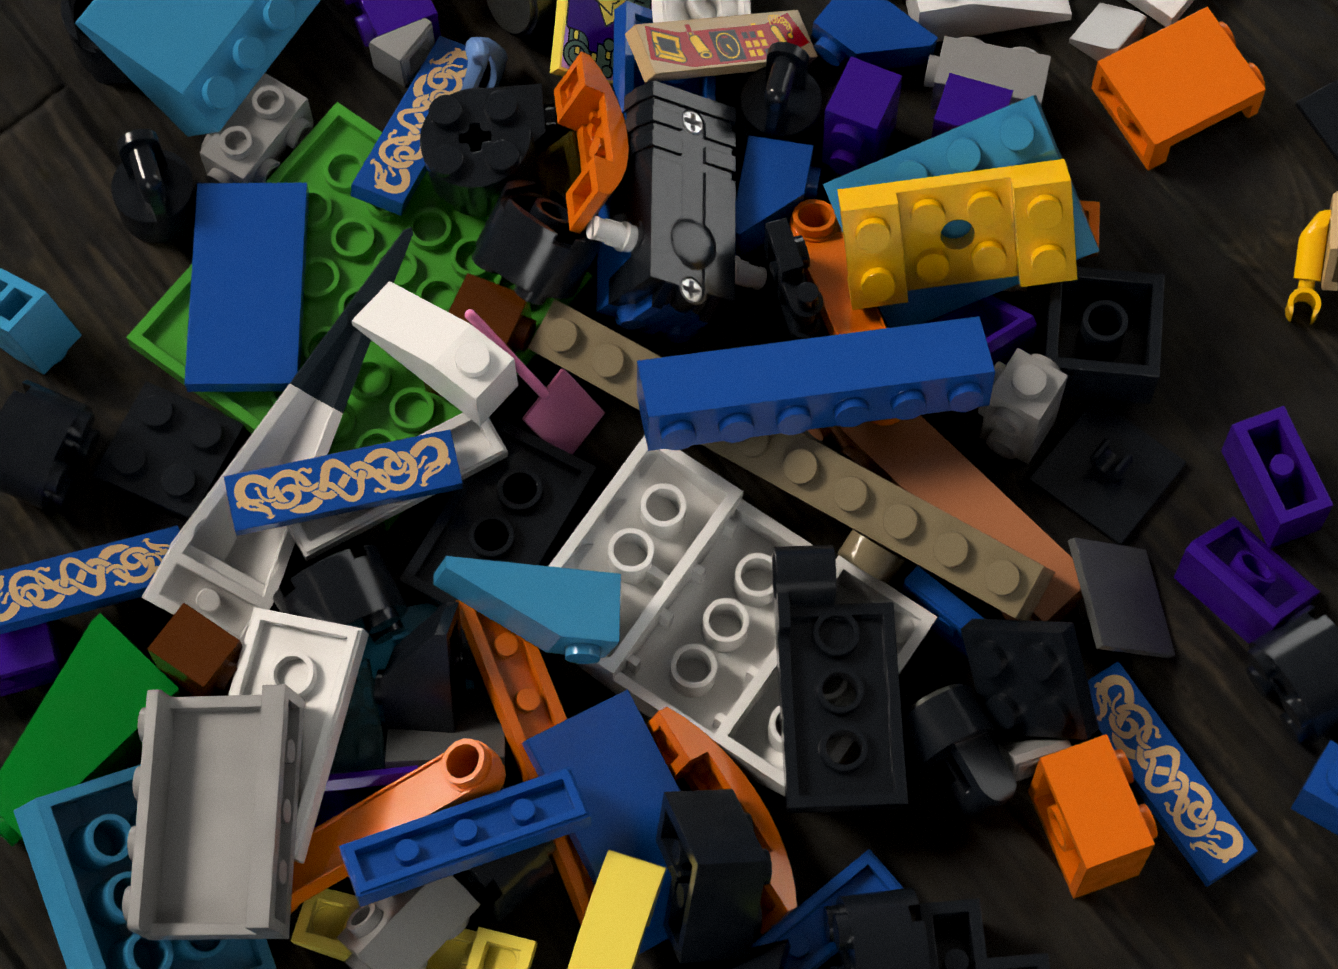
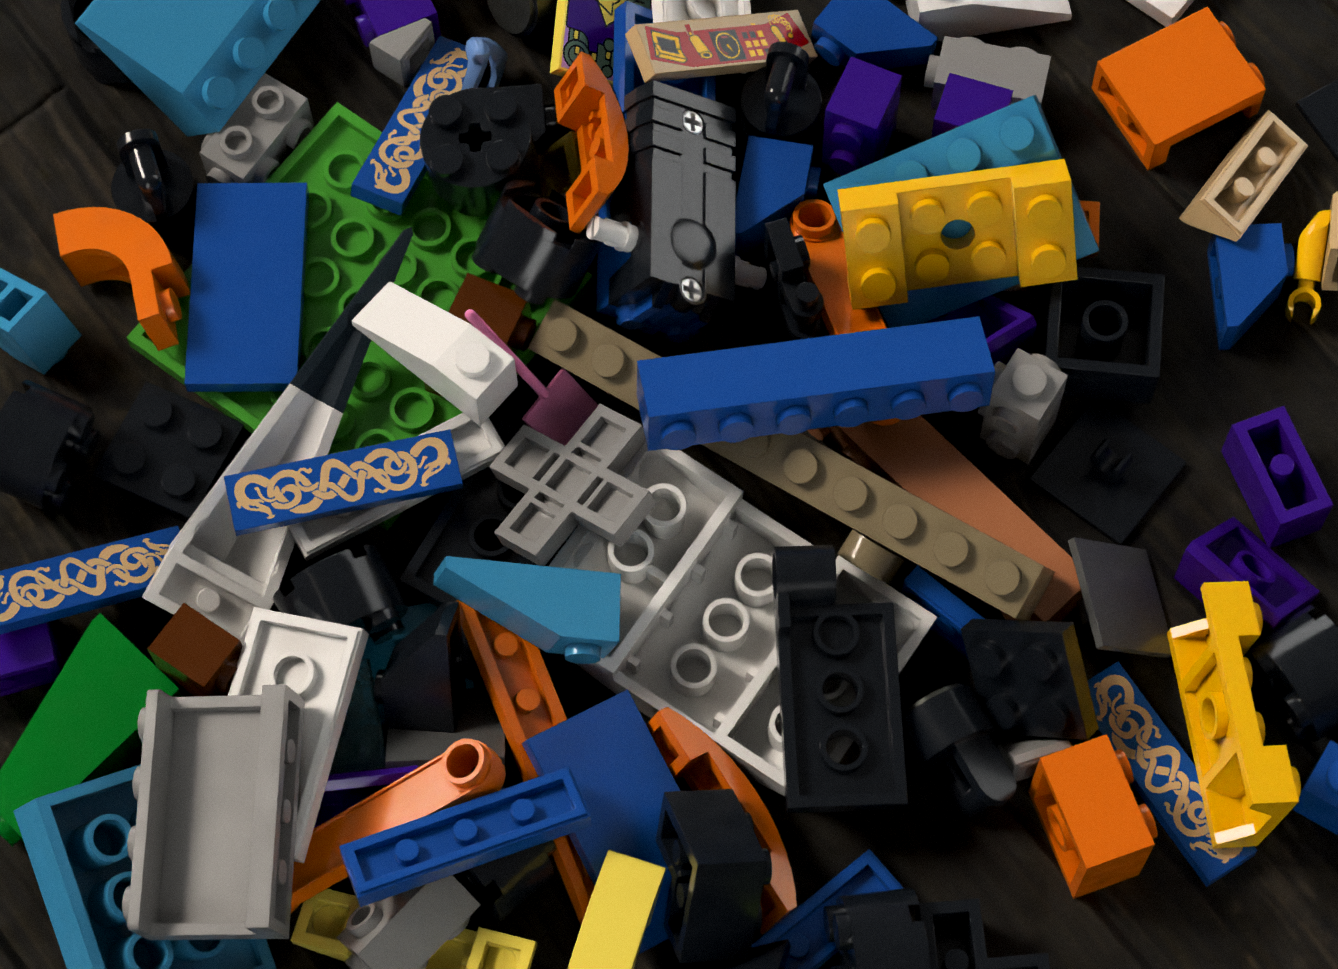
(122, 247): none -> orange arch
(572, 485): none -> light grey plate
(1108, 31): slope -> none
(1240, 780): none -> yellow piece
(1245, 178): none -> tan slope
(1246, 278): none -> blue slope

